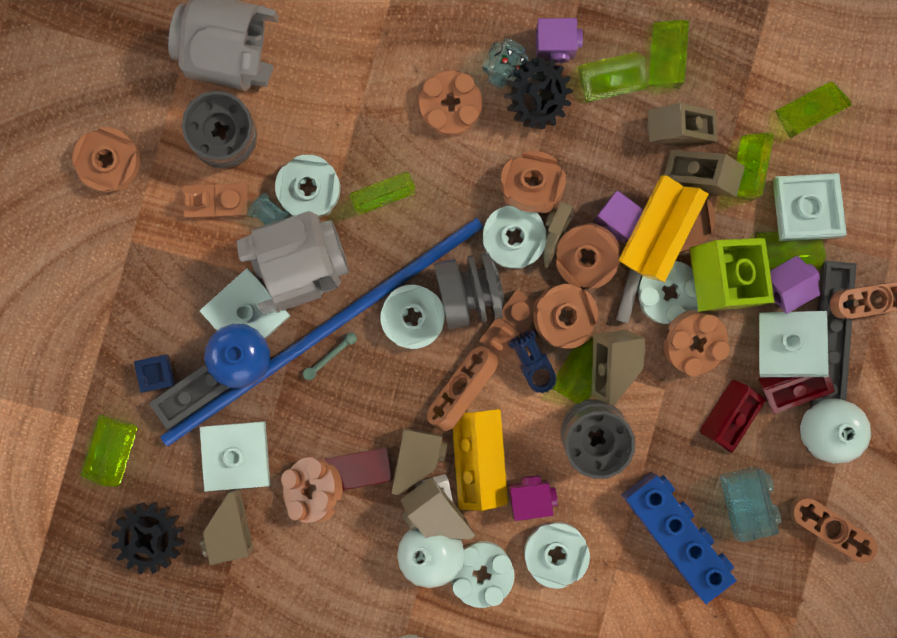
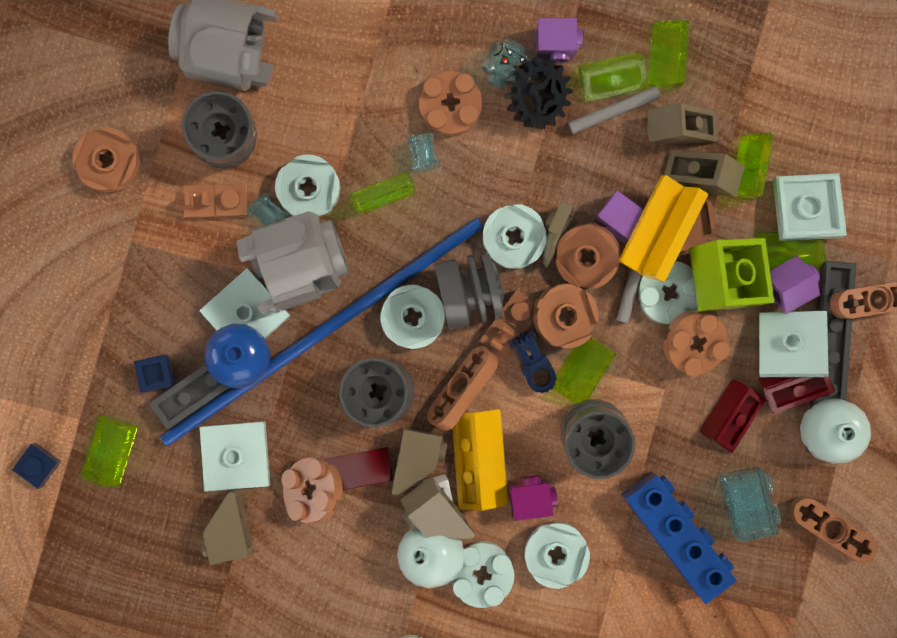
(36, 465): none -> dark blue plate
(139, 527): black gear -> none
(311, 372): sand green hinge -> none
(358, 388): none -> dark grey wheel
(423, 152): none -> clear light blue bush
(533, 198): nougat plate -> none
(613, 110): none -> light grey bar
(616, 363): dark tan slope -> none
(812, 109): clear neon green slope -> none

